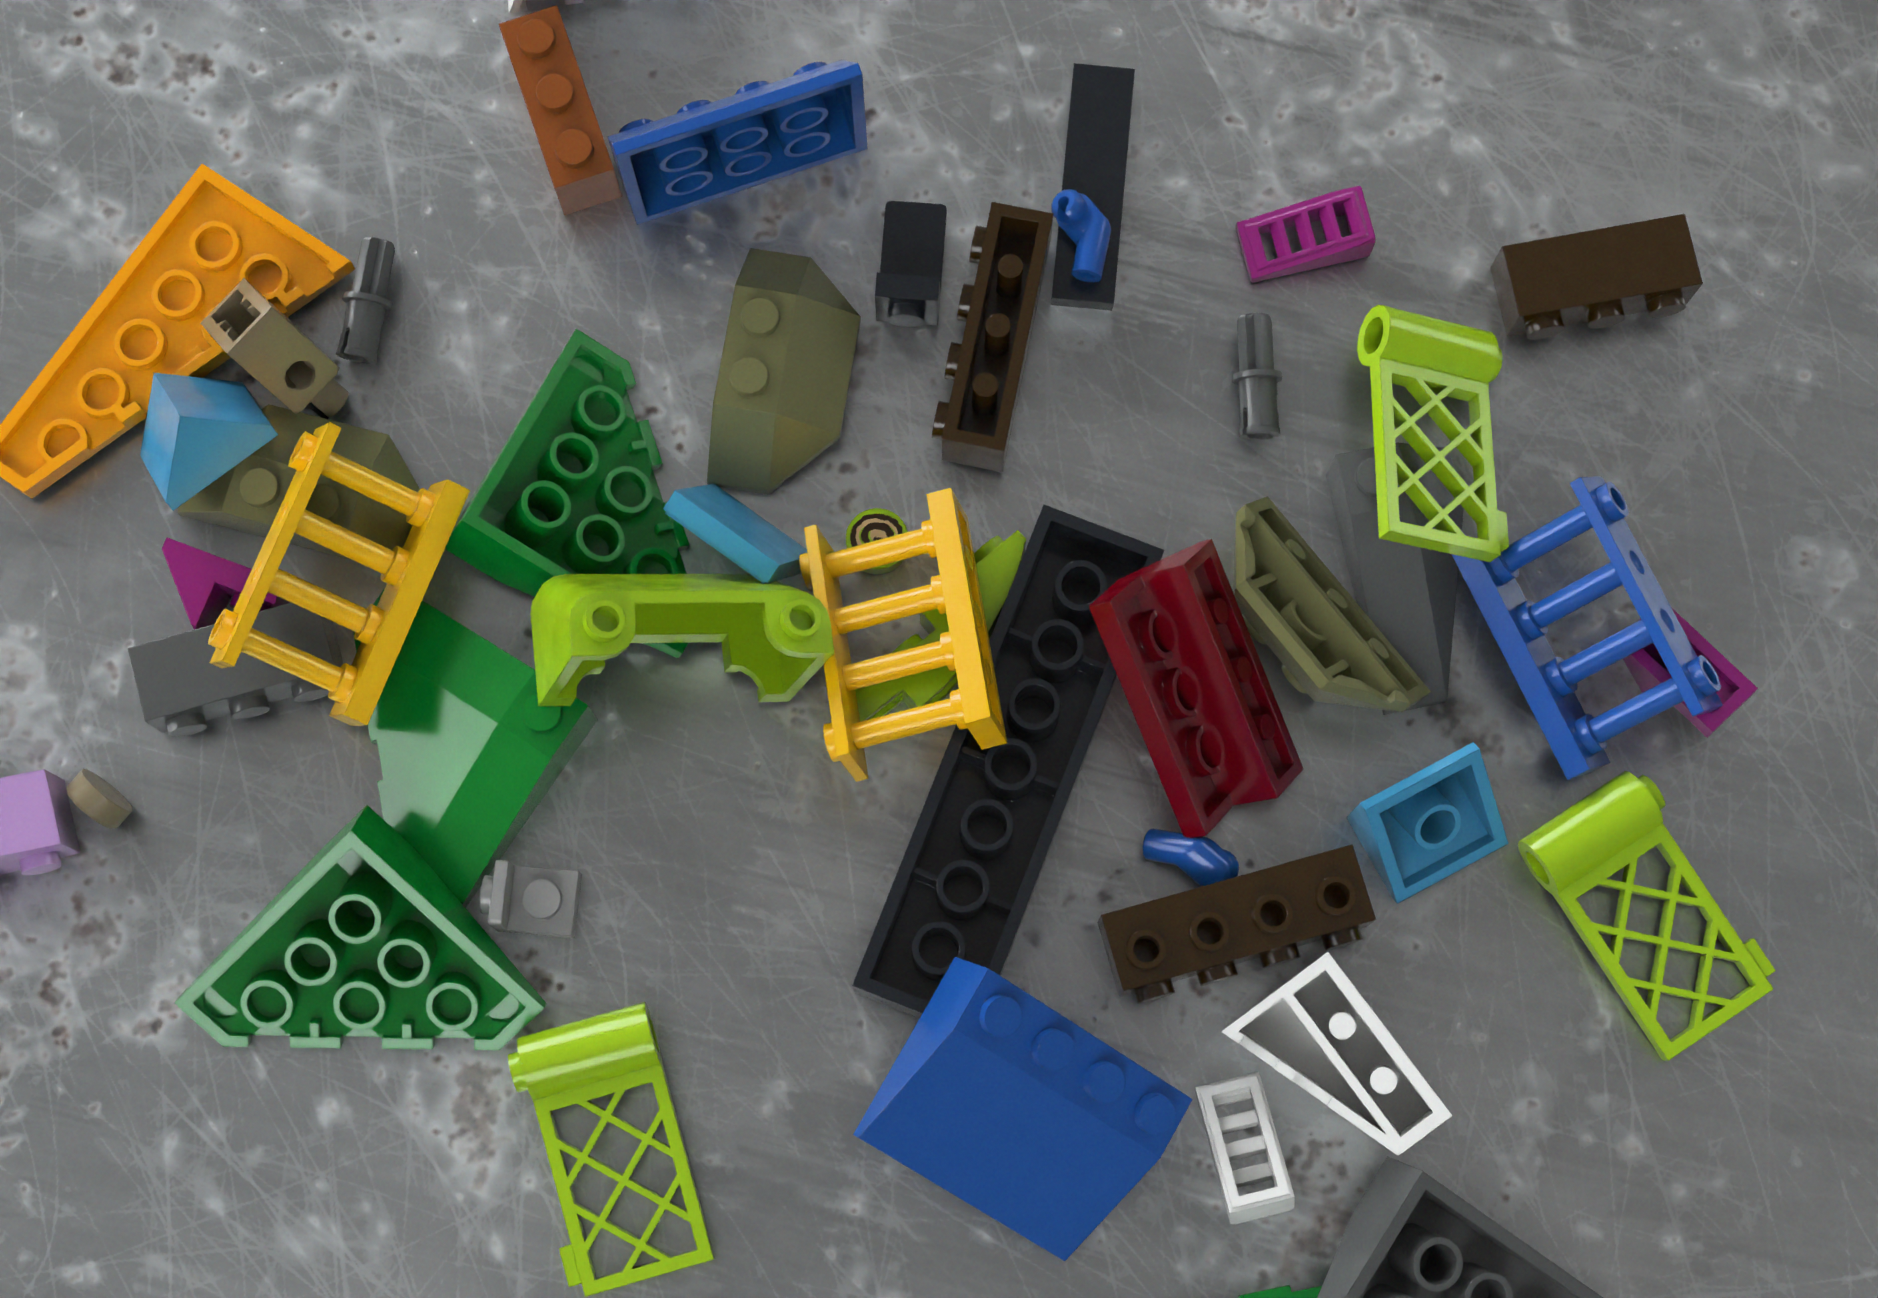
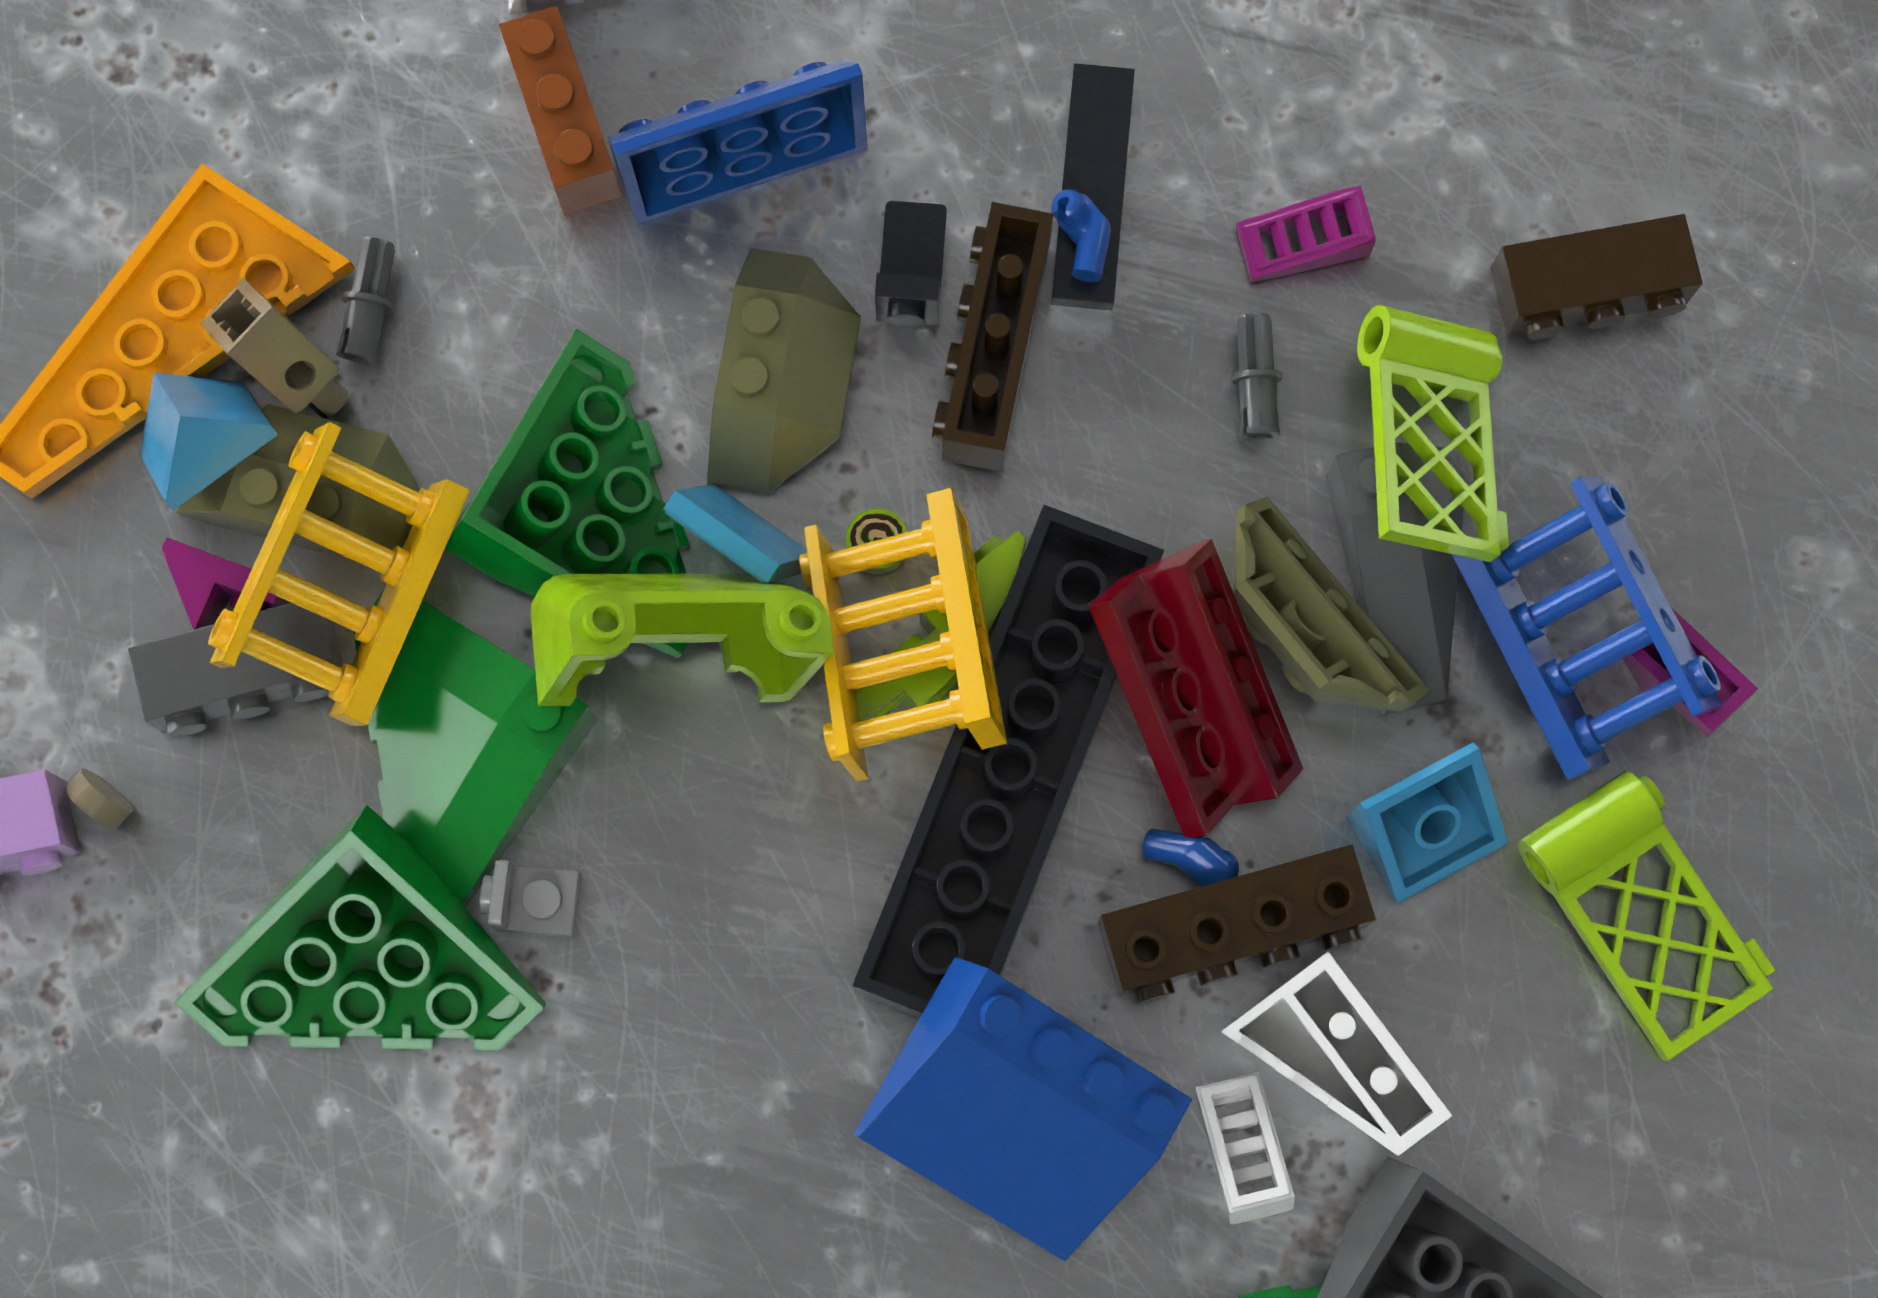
(589, 1062): lime piece -> none

